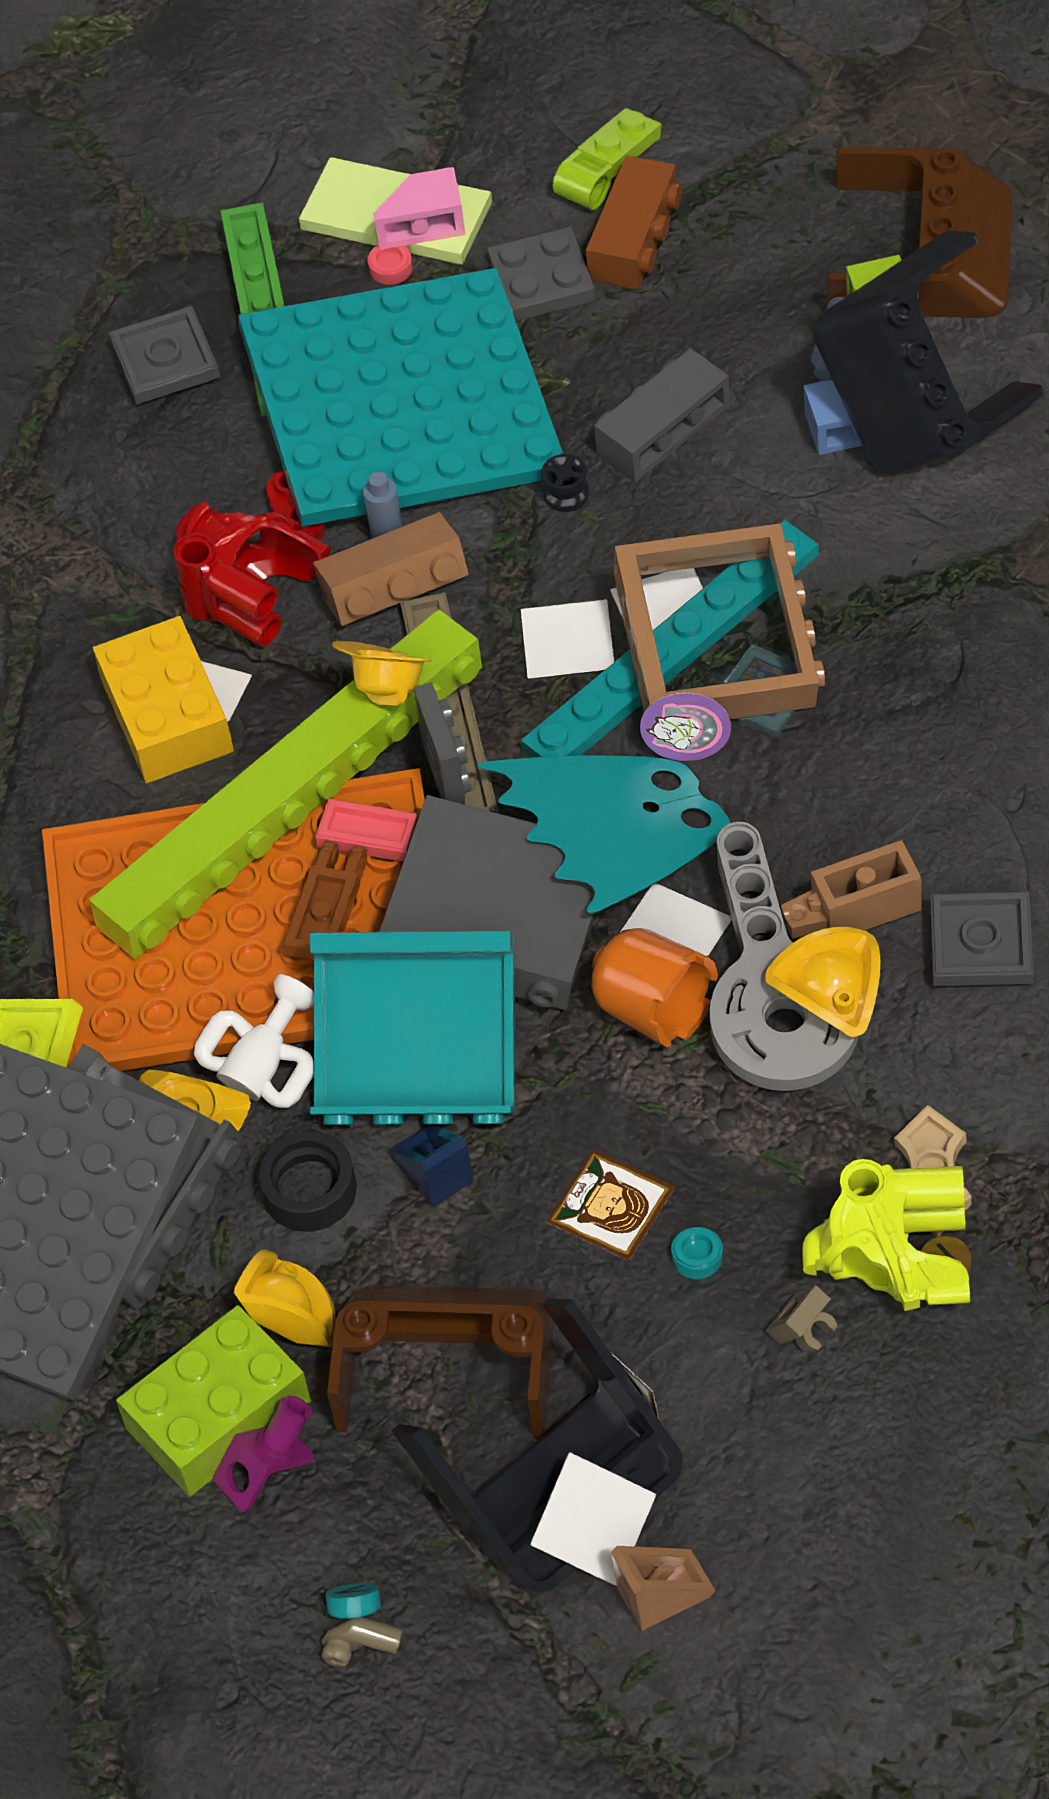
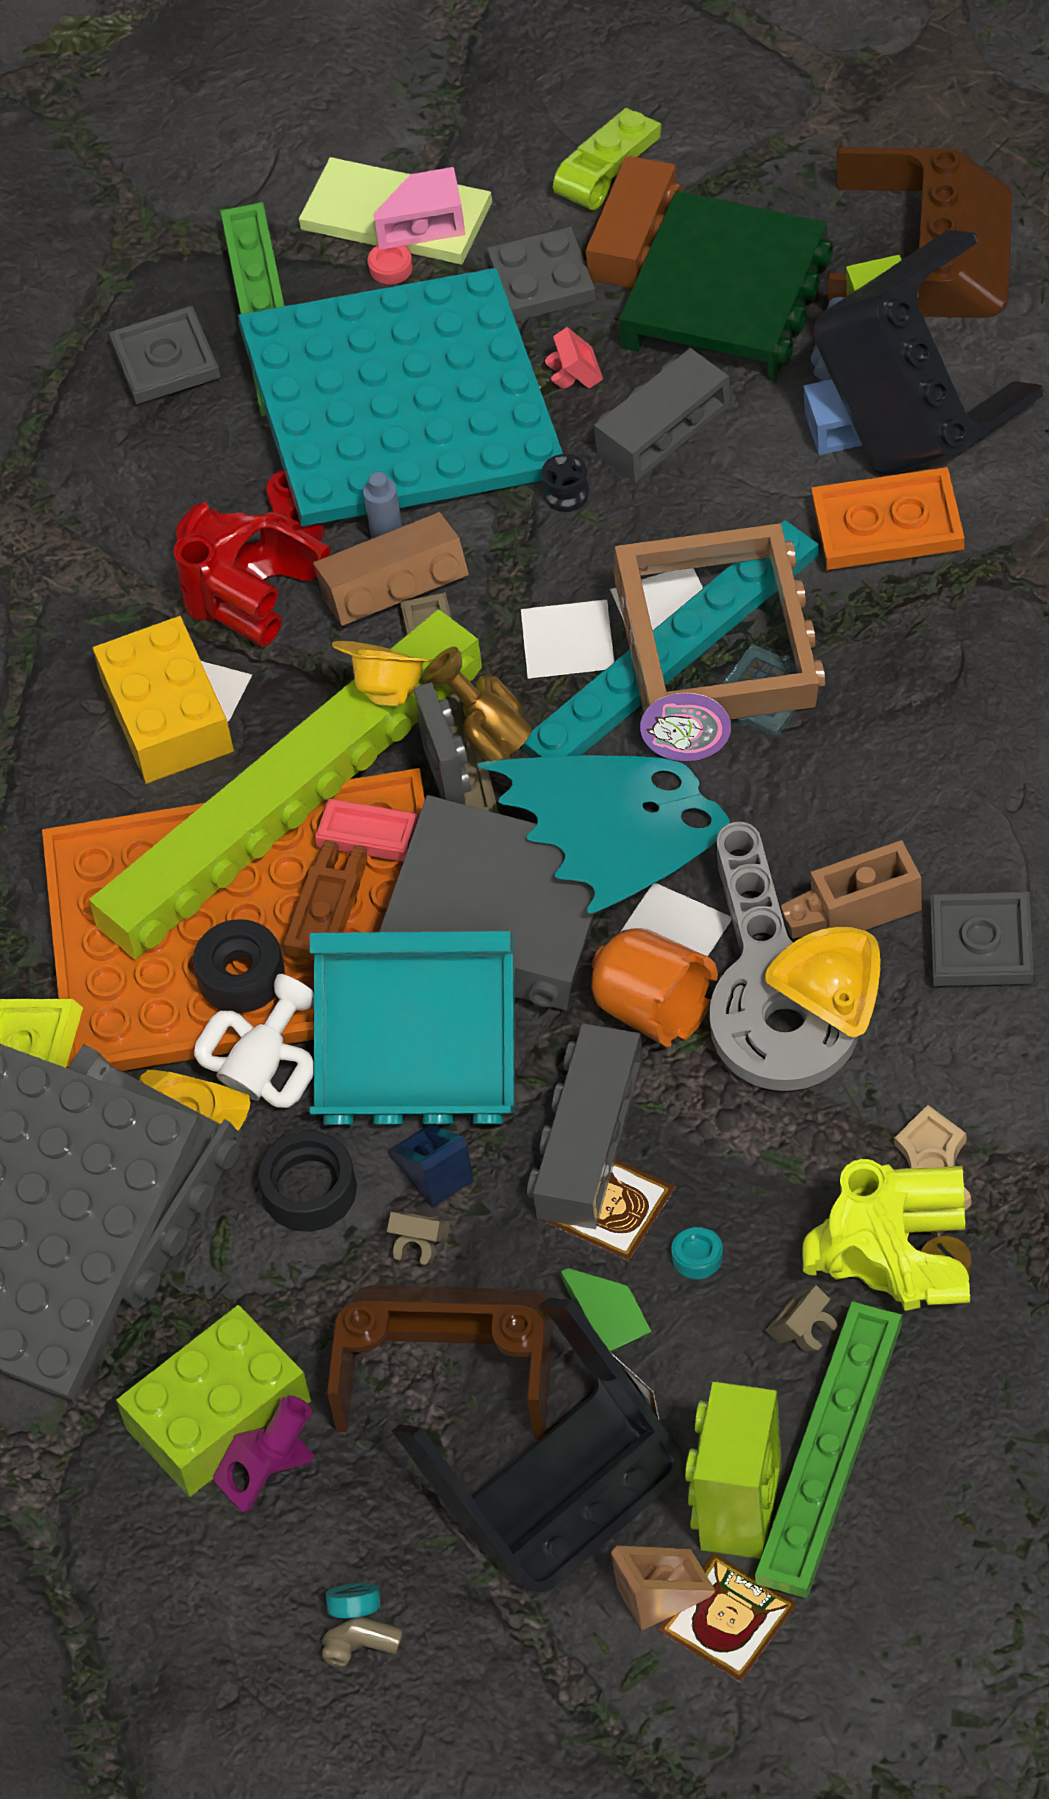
(232, 941): none -> black tyre
(287, 1300): yellow hat -> none
(417, 1229): none -> dark tan tile
(491, 711): none -> pearl gold piece
(574, 360): none -> coral tile
(586, 1126): none -> dark grey brick
(591, 1516): white sticker -> none
(607, 1307): none -> bright green slope
(727, 280): none -> dark green panel
(731, 1624): none -> sticker
(735, 1469): none -> lime brick
(828, 1450): none -> bright green plate
(887, 518): none -> orange plate

